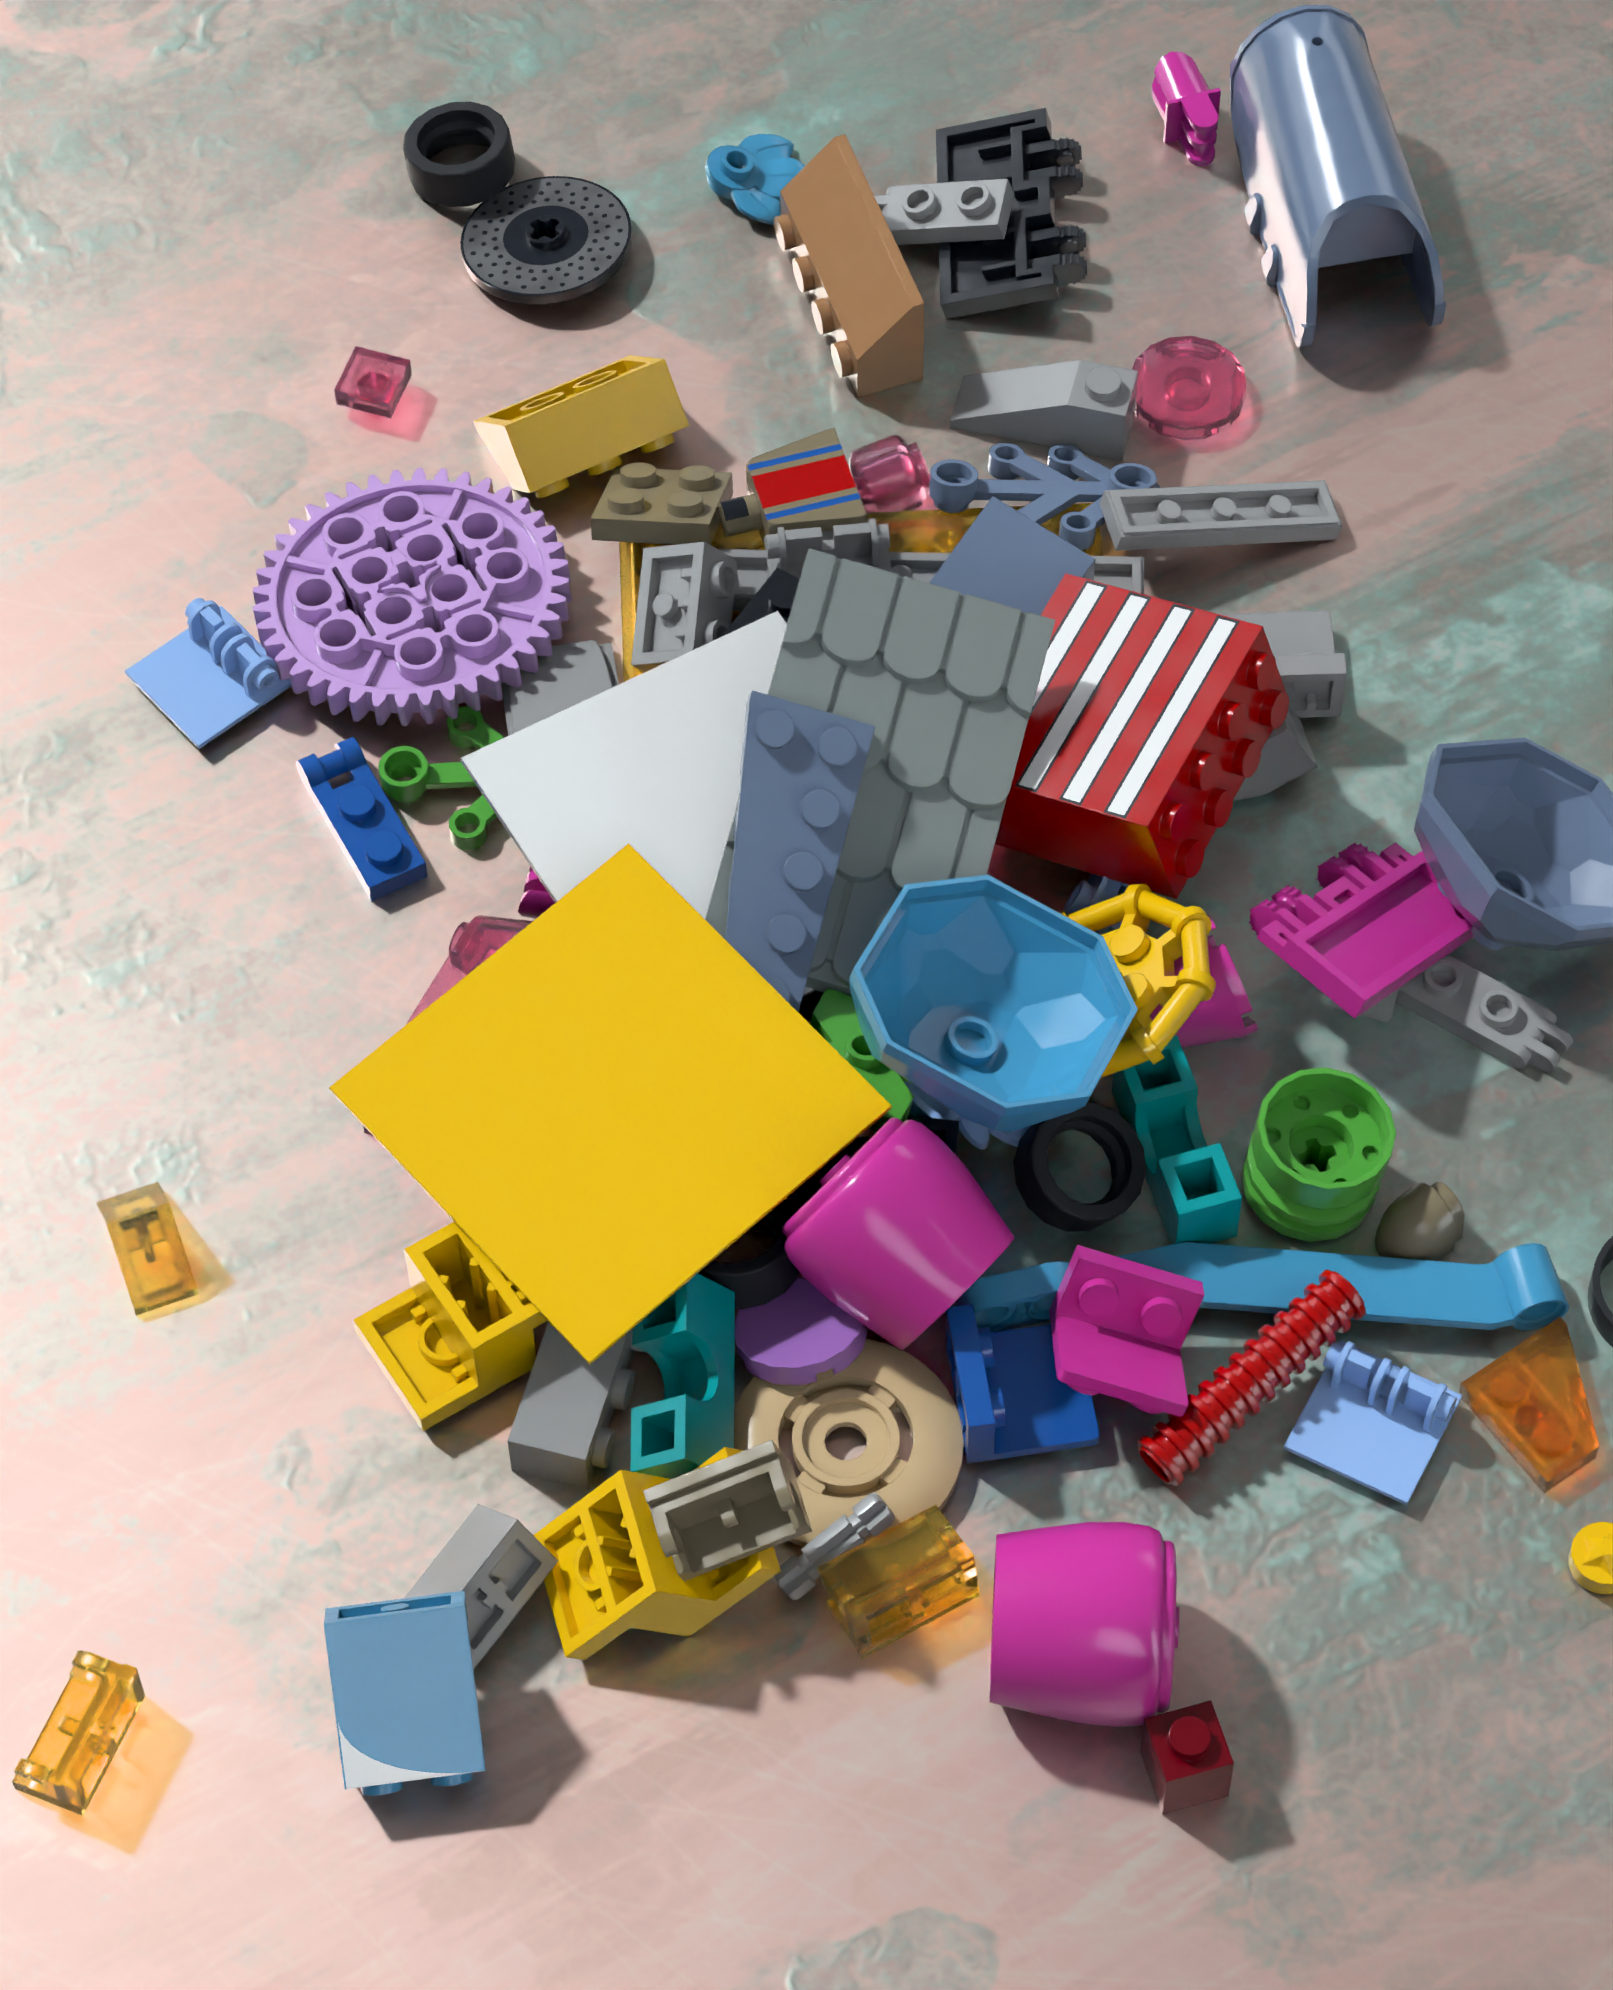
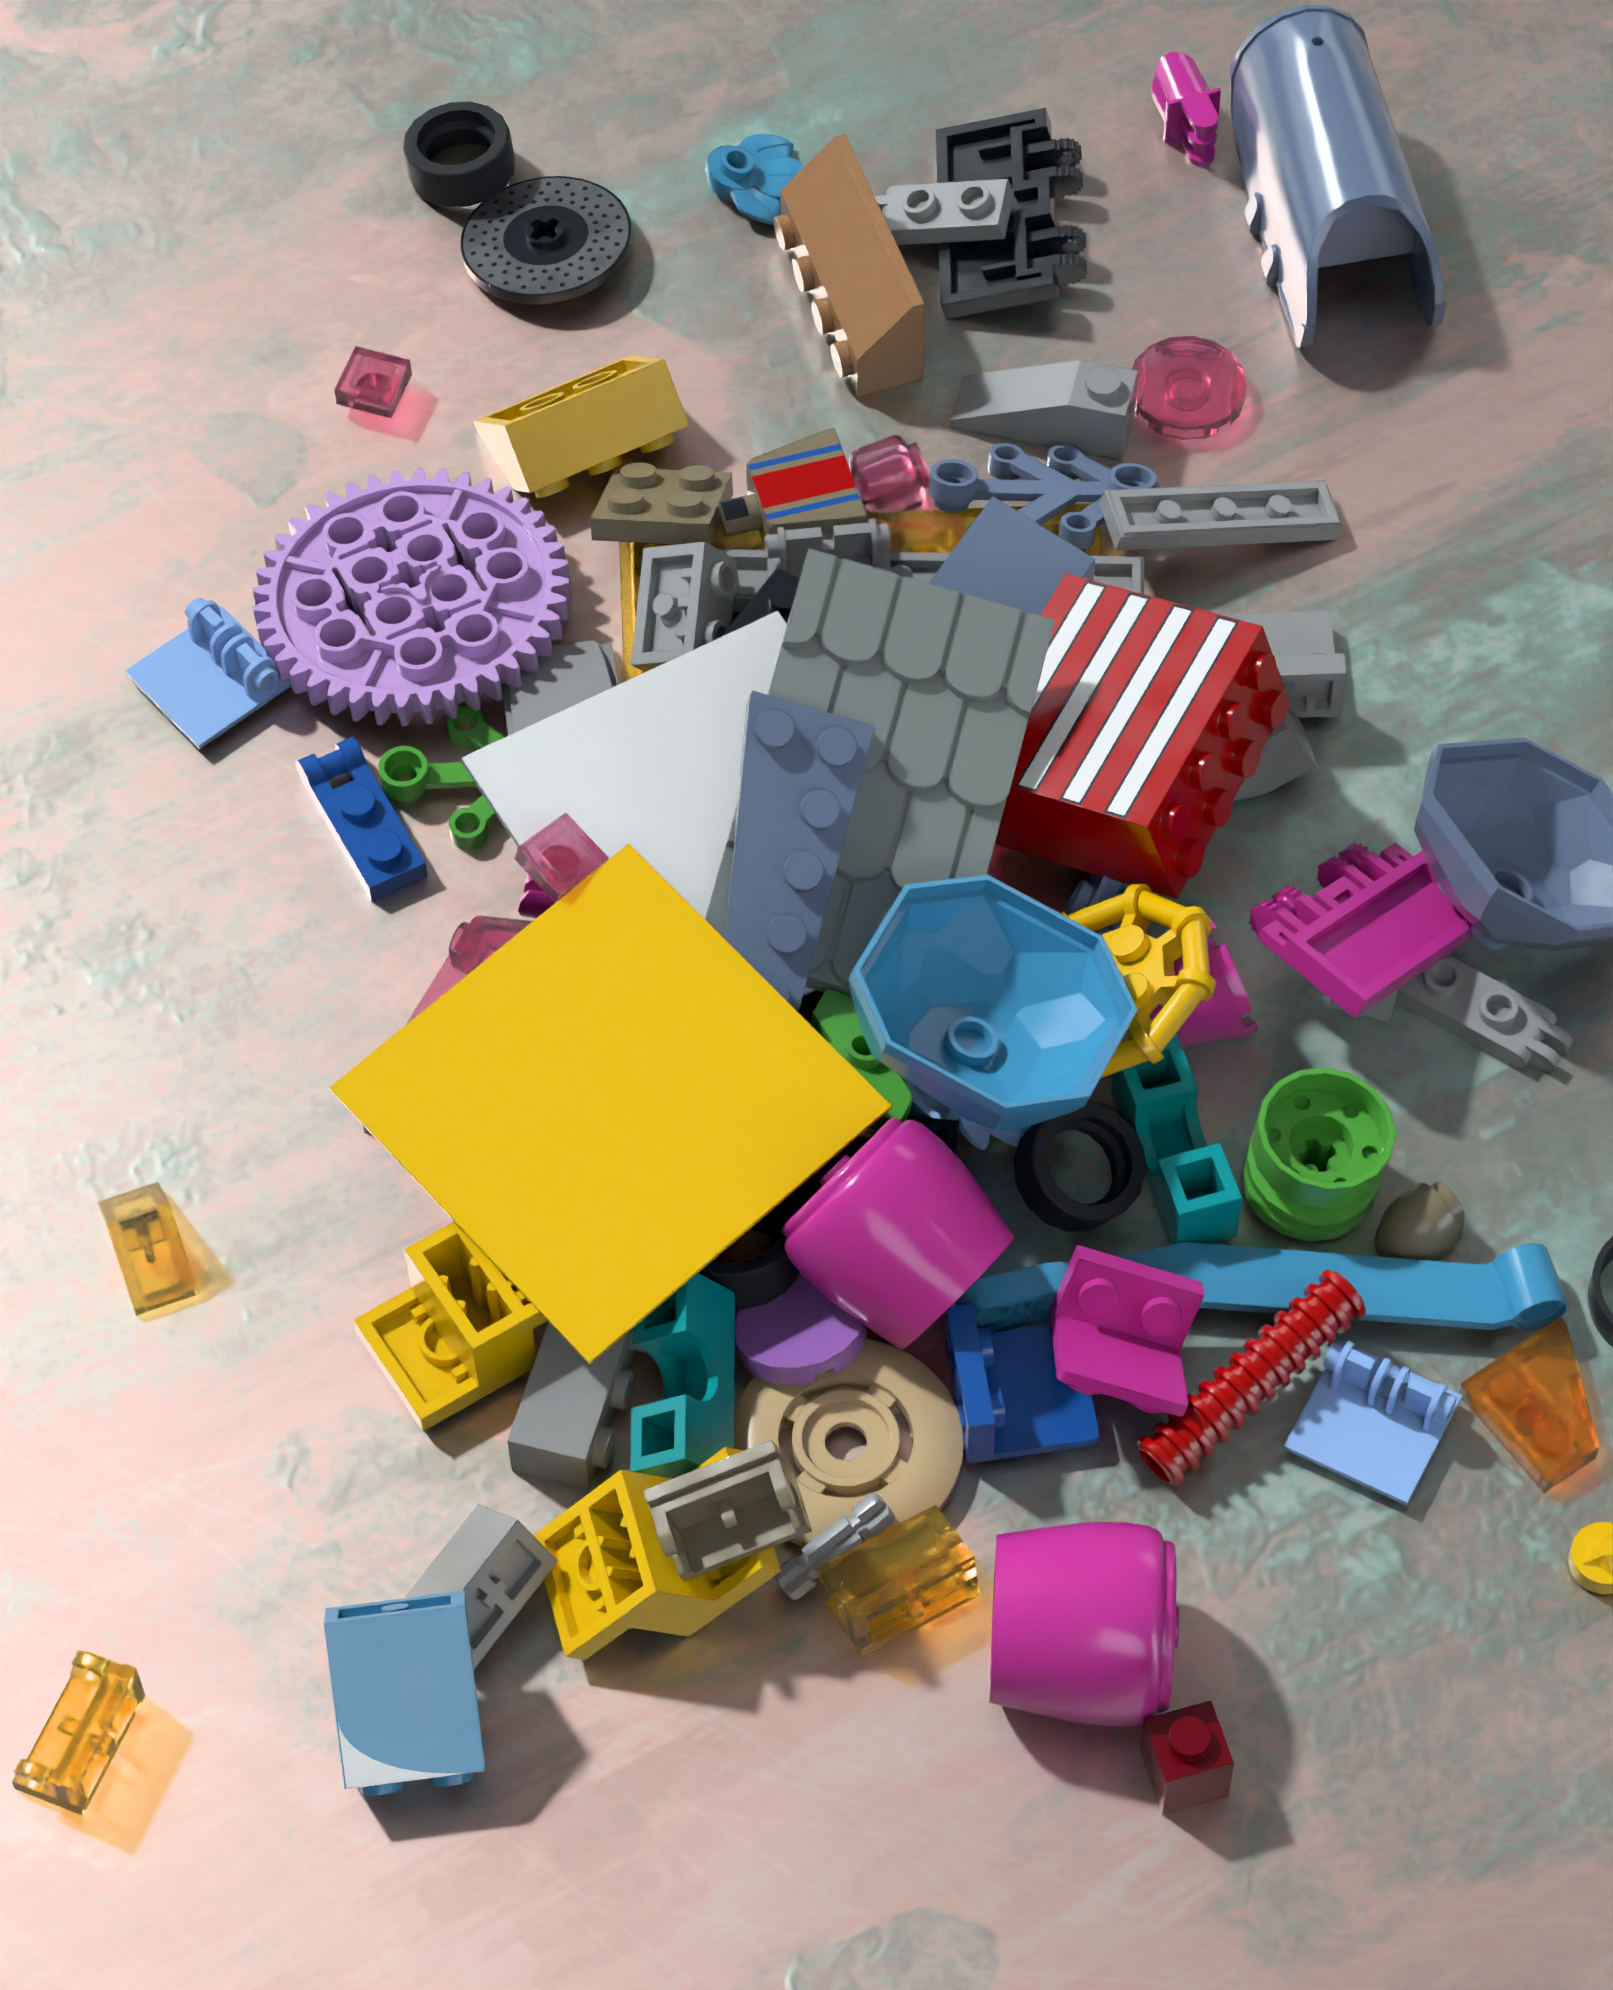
(560, 857): none -> clear pink plate

